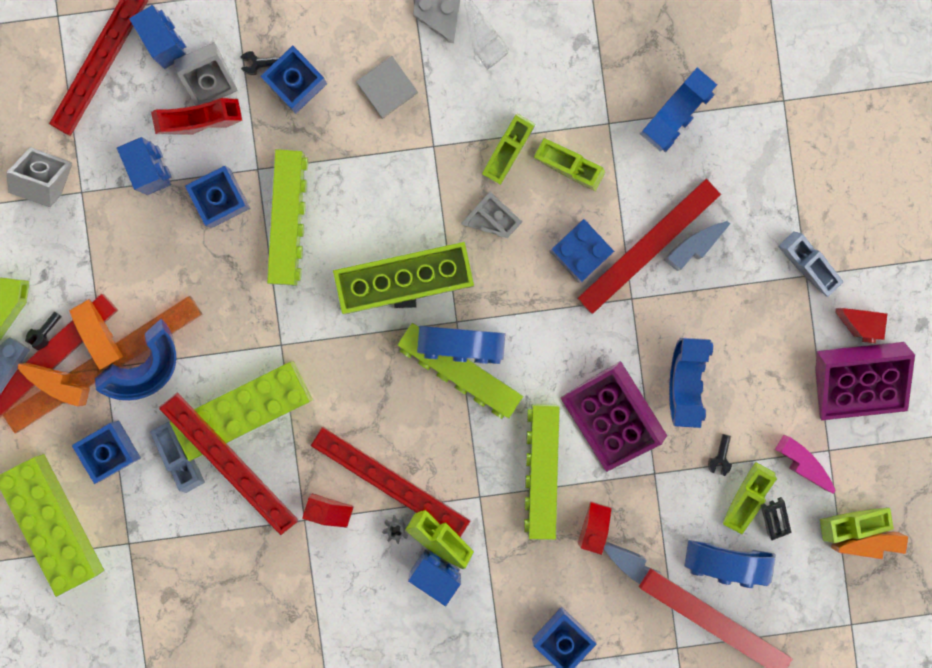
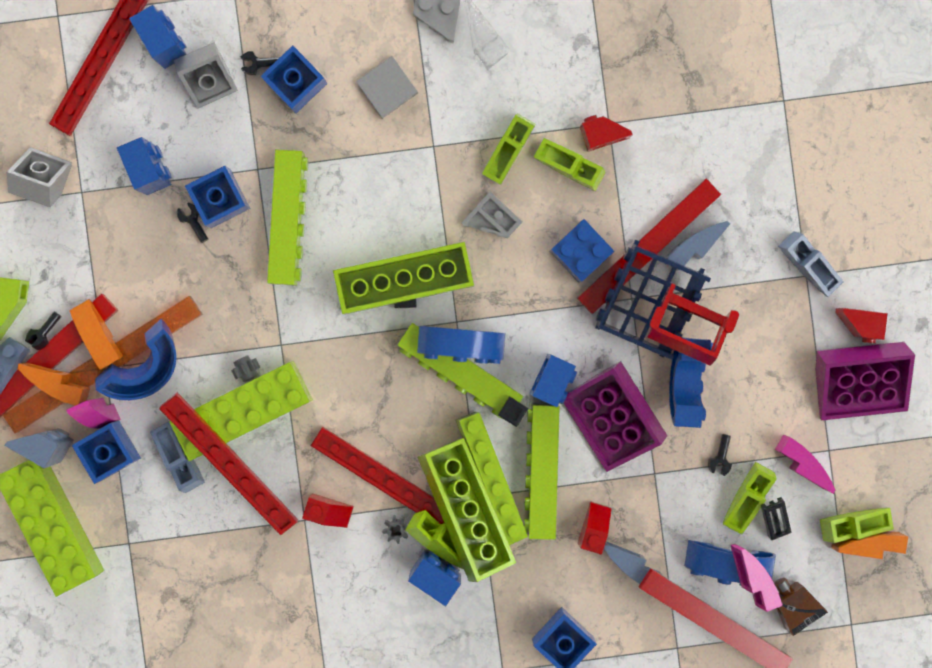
(43, 448): none -> sand blue slope
(94, 413): none -> dark pink slope
(192, 220): none -> black bar
(193, 119): red arch -> none
(245, 368): none -> dark grey gear
(466, 510): none -> lime brick
(492, 476): none -> lime brick
(513, 411): none -> black tile
(553, 380): none -> blue brick
(602, 132): none -> red slope
(677, 111): blue brick -> none
(680, 316): none -> dark blue window
(726, 323): none -> red piece
(756, 579): none -> slope
(798, 606): none -> reddish brown torso

